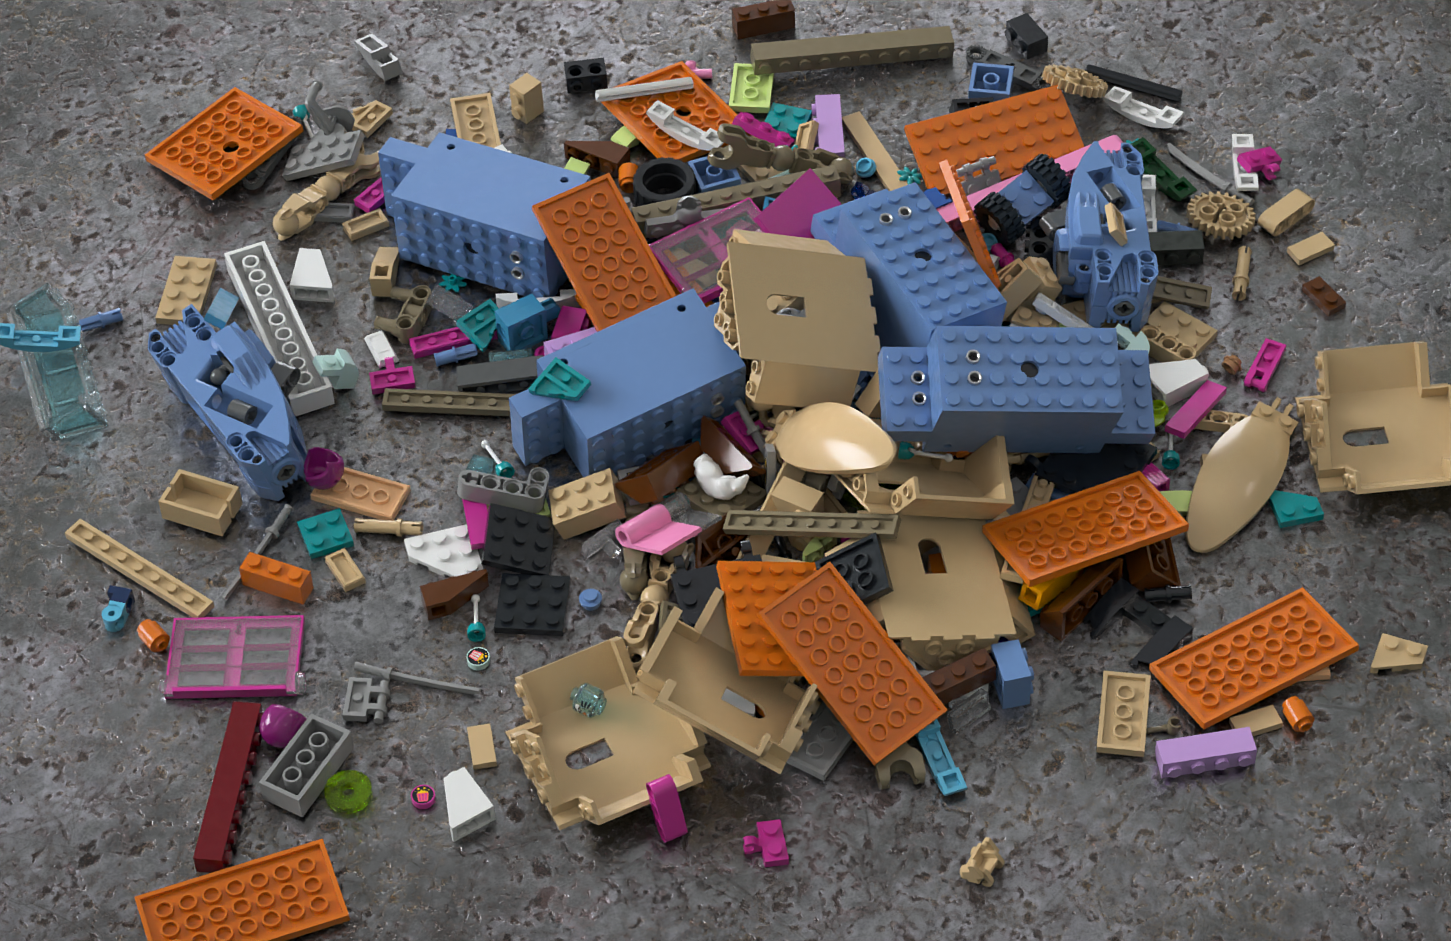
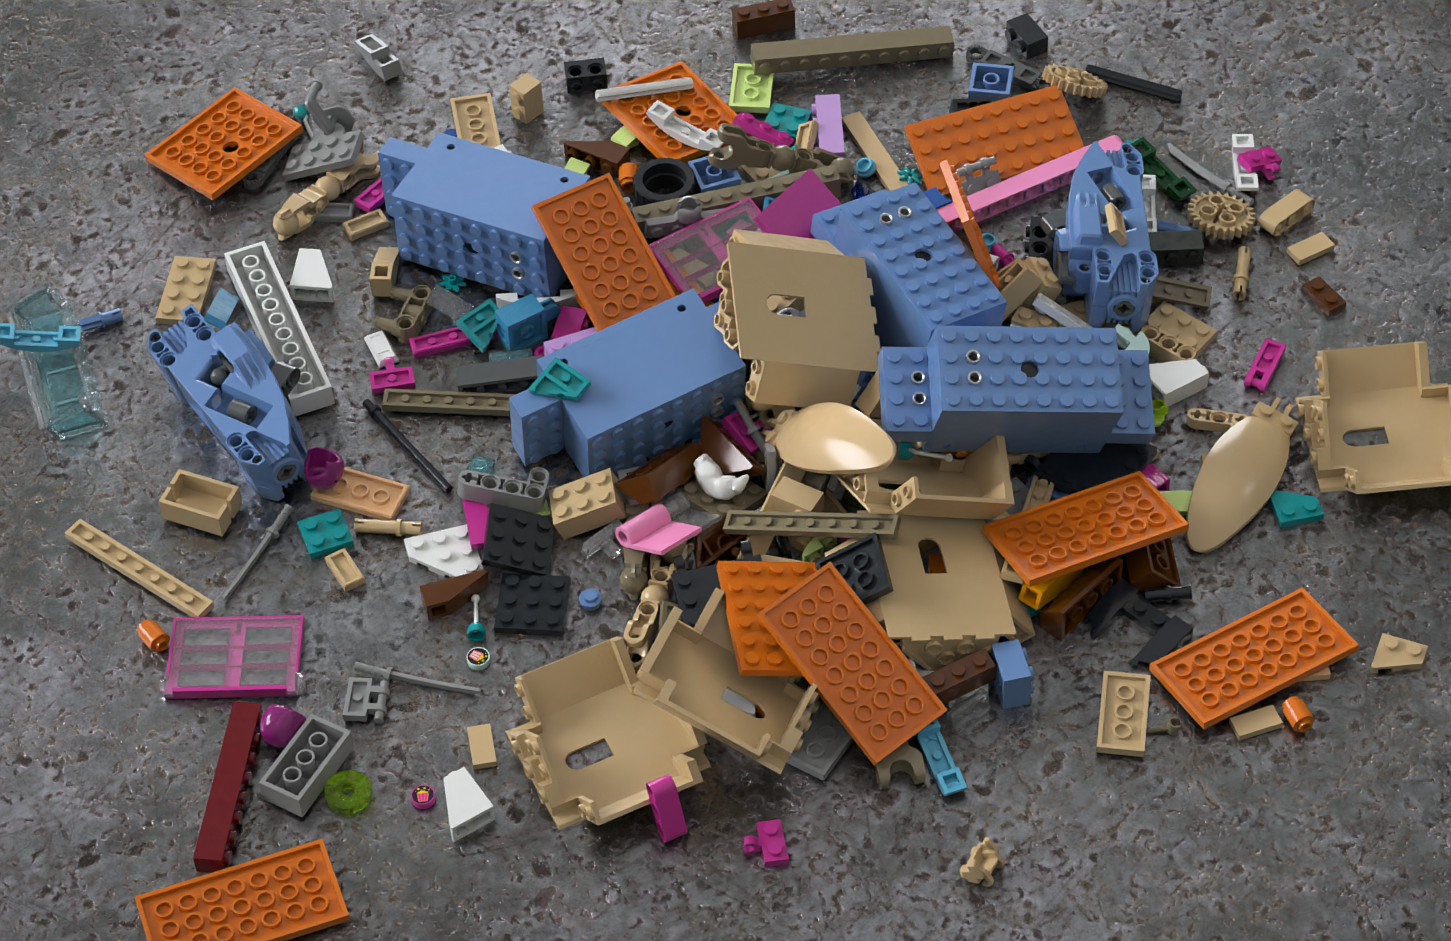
(118, 609): leg -> none
(276, 578): orange brick -> none
(339, 369): light aqua brick -> none
(370, 117): tan wing -> none
(375, 412): none -> black bar
(455, 354): medium blue axle -> none
(501, 465): teal hinge -> none
(588, 700): clear light blue head -> none
(701, 73): bright pink arm -> none
(1025, 198): black plate -> none
(1142, 113): white slope -> none
(1170, 458): teal hinge -> none
(1195, 409): dark pink tile -> none
(1205, 752): lavender brick -> none
(1232, 364): medium nougat plate -> none

